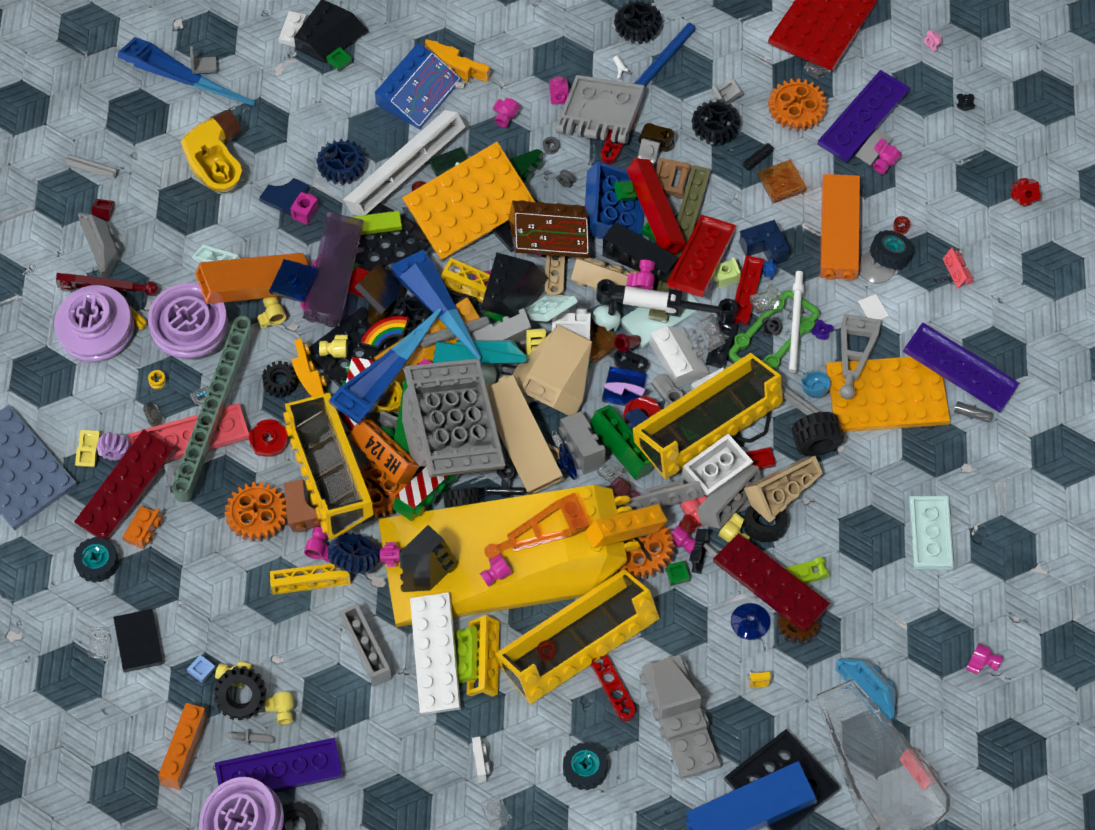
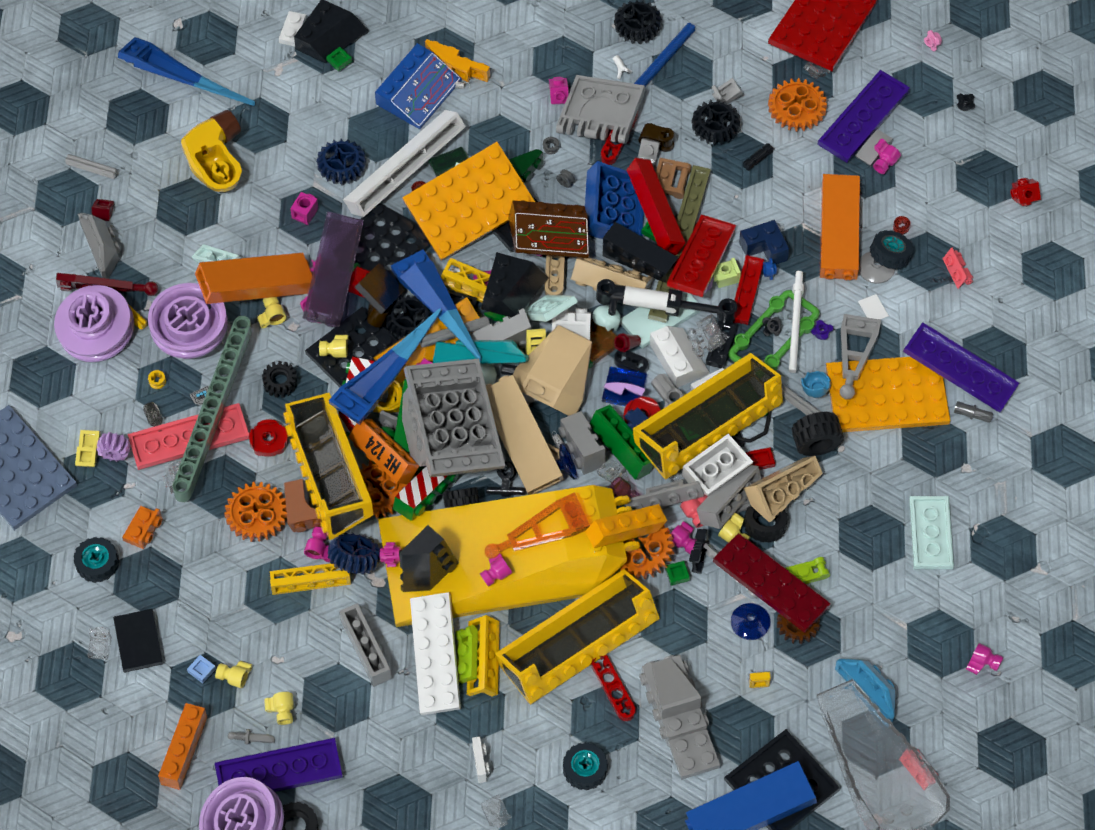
(124, 486): dark red plate -> none
(202, 65): light grey bracket -> none
(234, 709): black tyre -> none
(283, 196): dark blue tile -> none
(294, 281): clear blue plate -> none
(305, 370): light orange slope -> none
(380, 222): lime tile -> none
(385, 329): tile -> none
(507, 110): dark pink piece -> none
(546, 644): clear red bush -> none
(625, 190): green plate -> none
(644, 278): dark pink piece -> none
(688, 523): clear red bush -> none
(766, 300): clear bracket -> none
(781, 181): clear orange plate -> none

